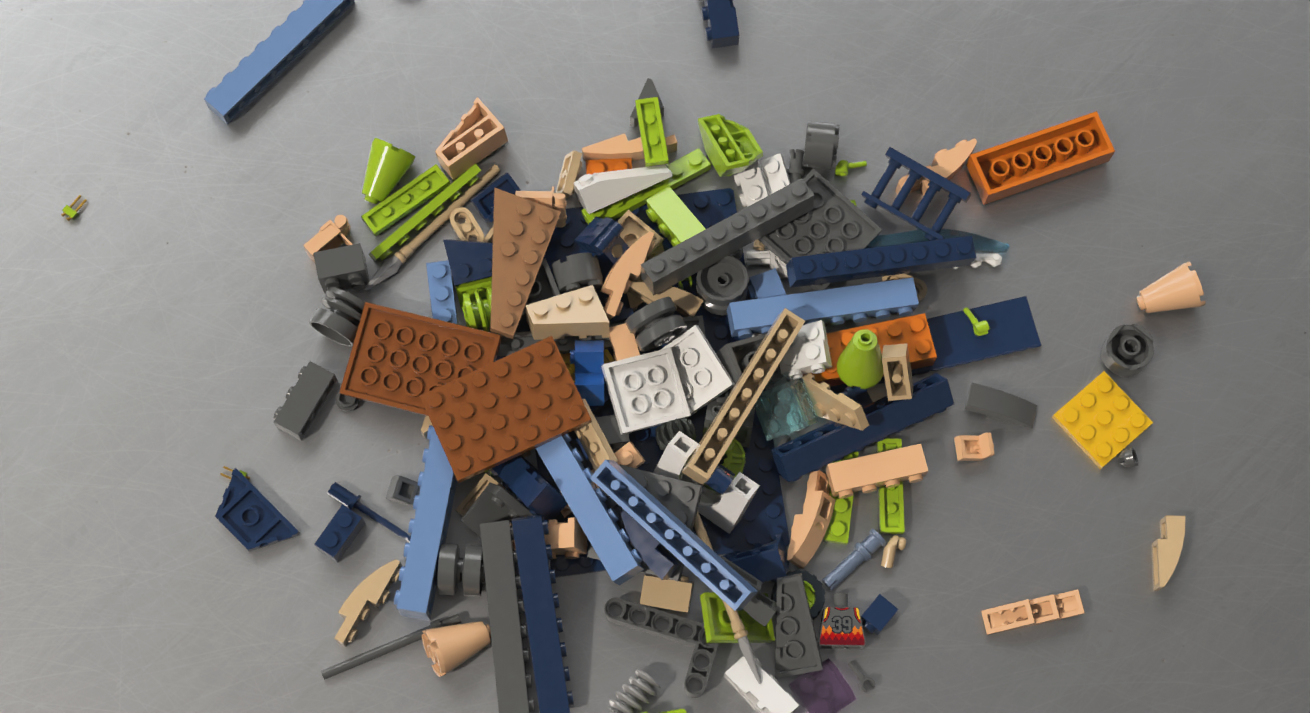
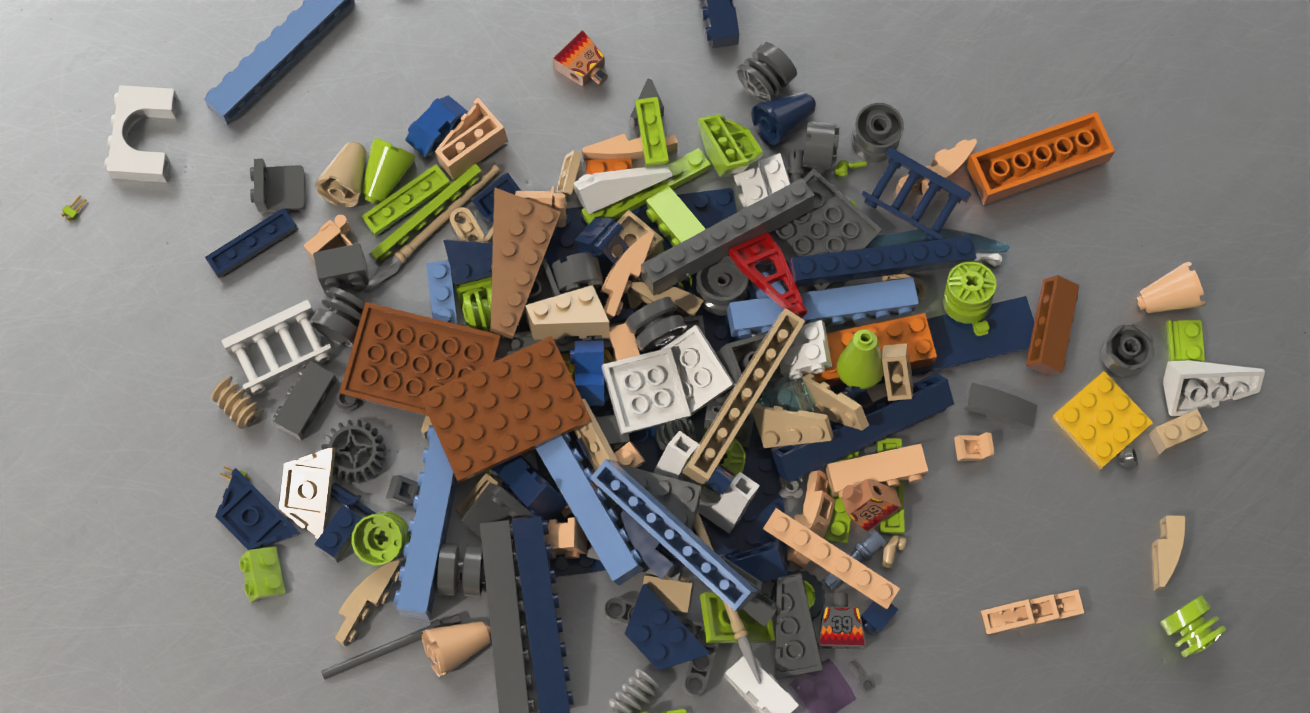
(132, 105): none -> white arch
(234, 404): none -> tan piece
(251, 242): none -> dark blue plate
(259, 334): none -> white fence
(262, 573): none -> lime bracket
(277, 187): none -> dark grey bracket
(308, 490): none -> wing
(343, 176): none -> tan cone
(364, 450): none -> dark grey gear
(369, 544): none -> lime wheel
(434, 125): none -> blue brick
(581, 61): none -> torso
(661, 634): none -> dark blue wing
(759, 250): none -> red plate
(766, 72): none -> dark grey wheel
(782, 116): none -> dark blue cone
(786, 428): none -> tan wing
(790, 493): none -> light grey plate
(831, 558): none -> light nougat plate
(870, 503): none -> nougat torso
(876, 130): none -> dark grey wheel
(969, 292): none -> lime wheel
(1052, 325): none -> dark orange brick
(1178, 432): none -> tan brick
(1185, 340): none -> lime plate
(1193, 626): none -> lime wheel
(1203, 384): none -> white wedge

